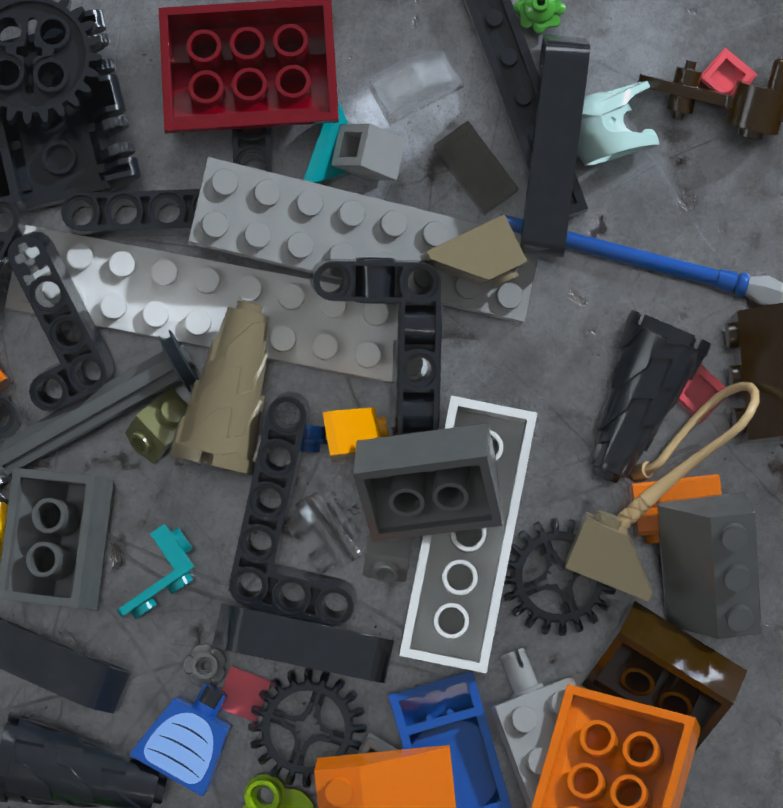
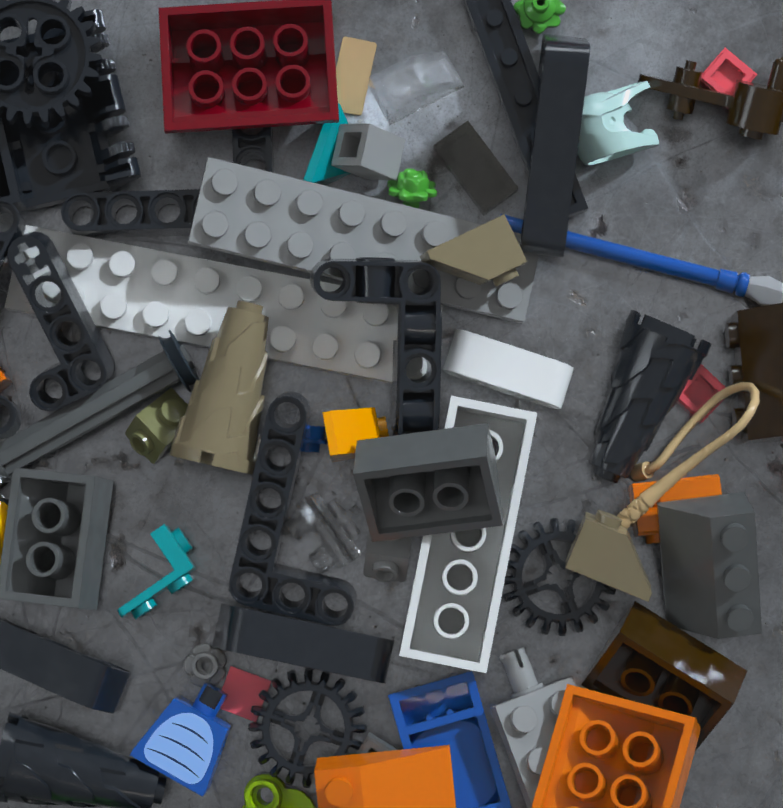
(353, 73): none -> tan sticker
(412, 187): none -> bright green plant
(508, 369): none -> white beam

